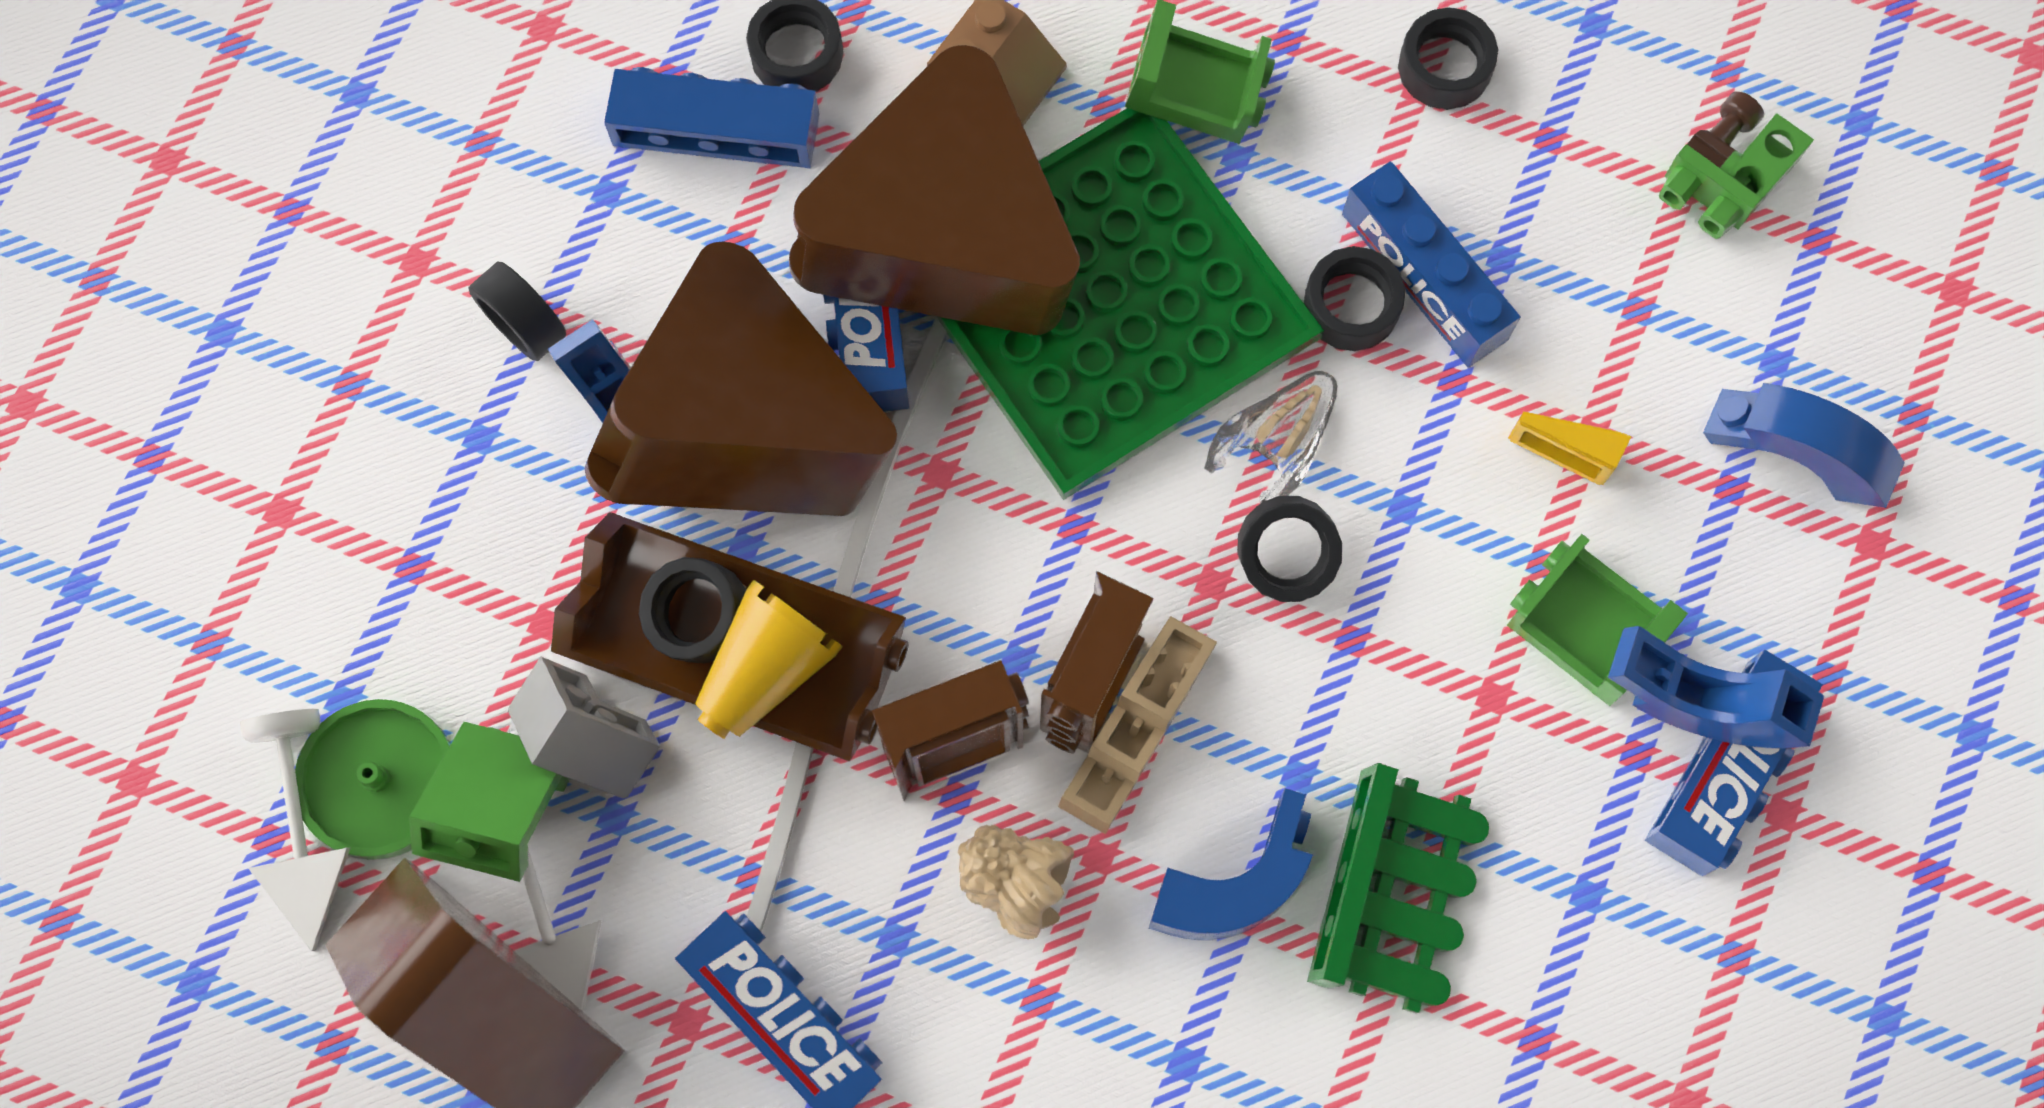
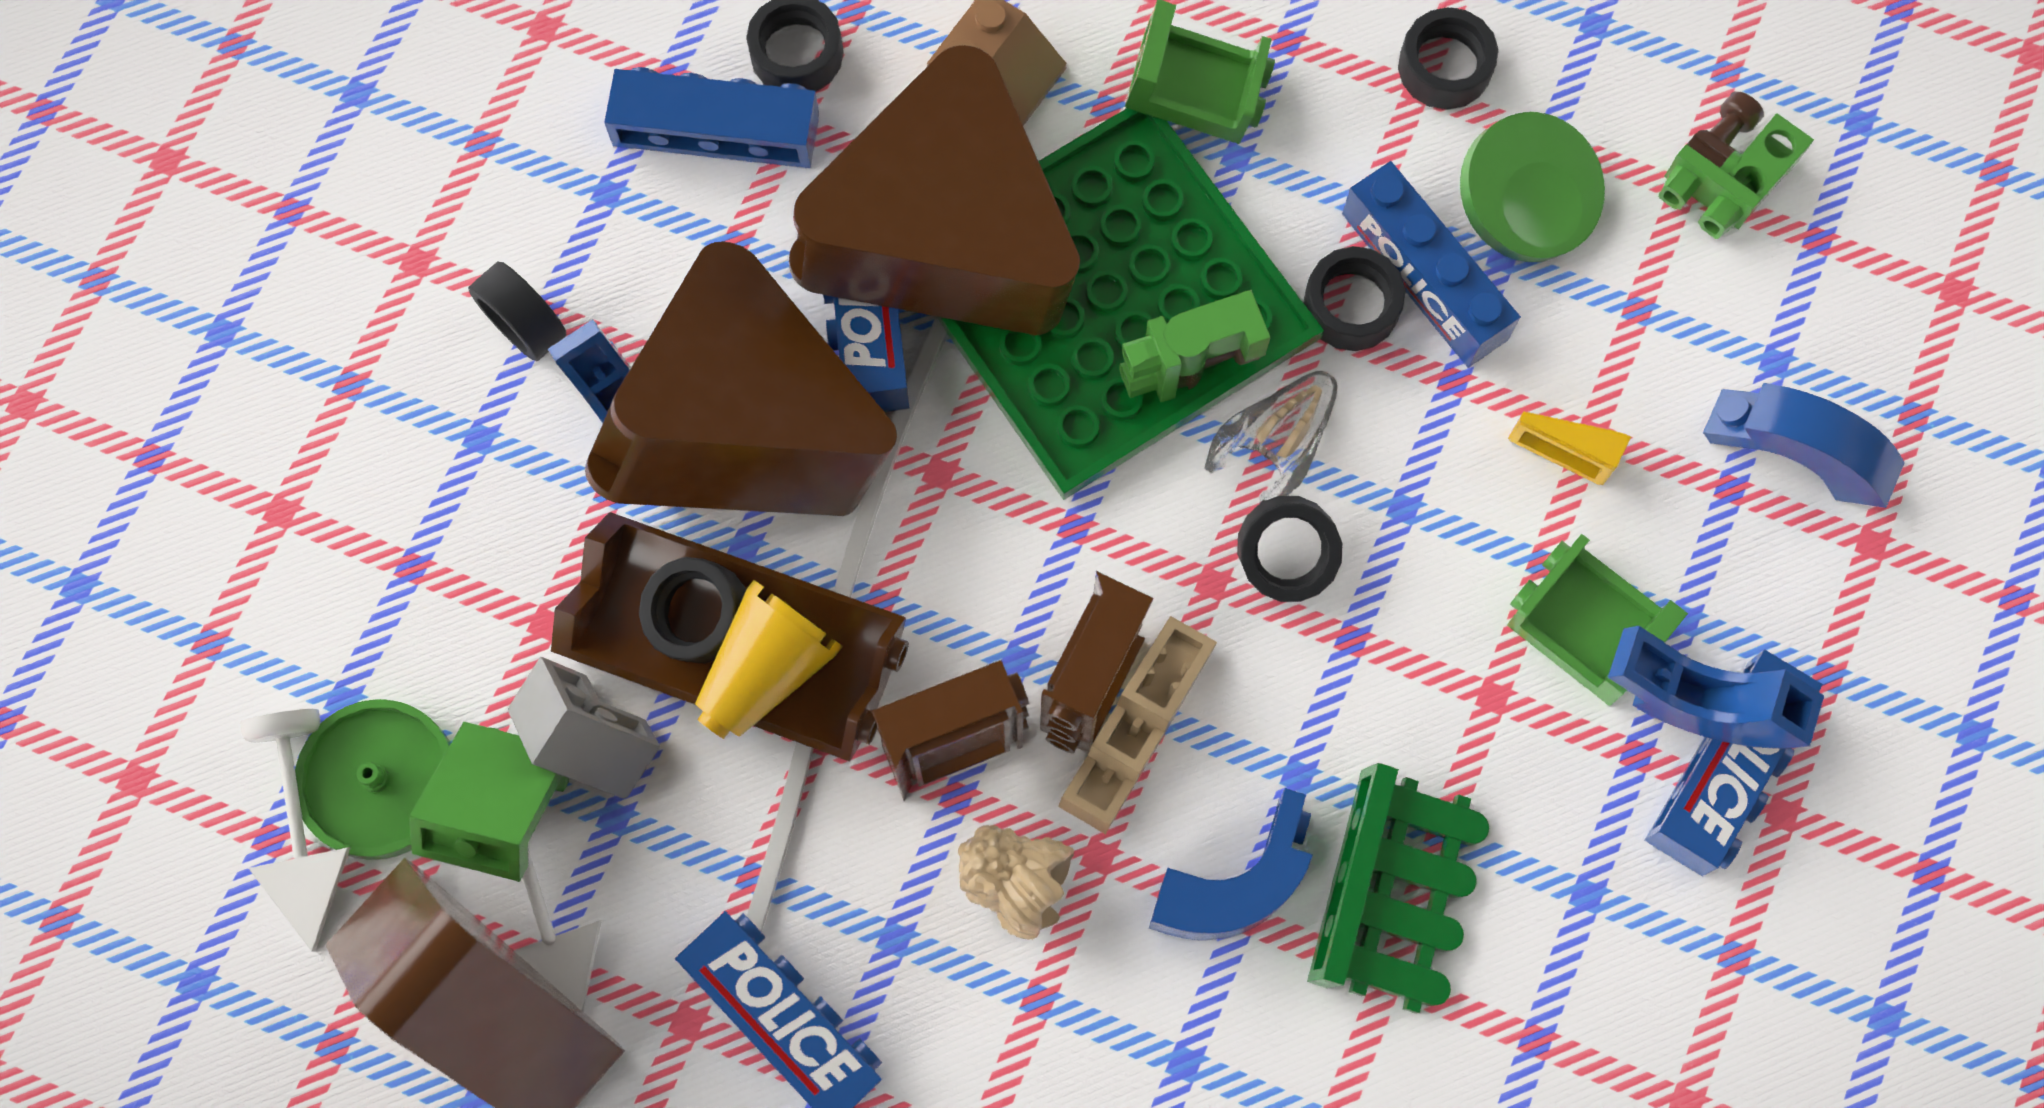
(1192, 341): none -> bright green hips
(1532, 187): none -> bright green piece

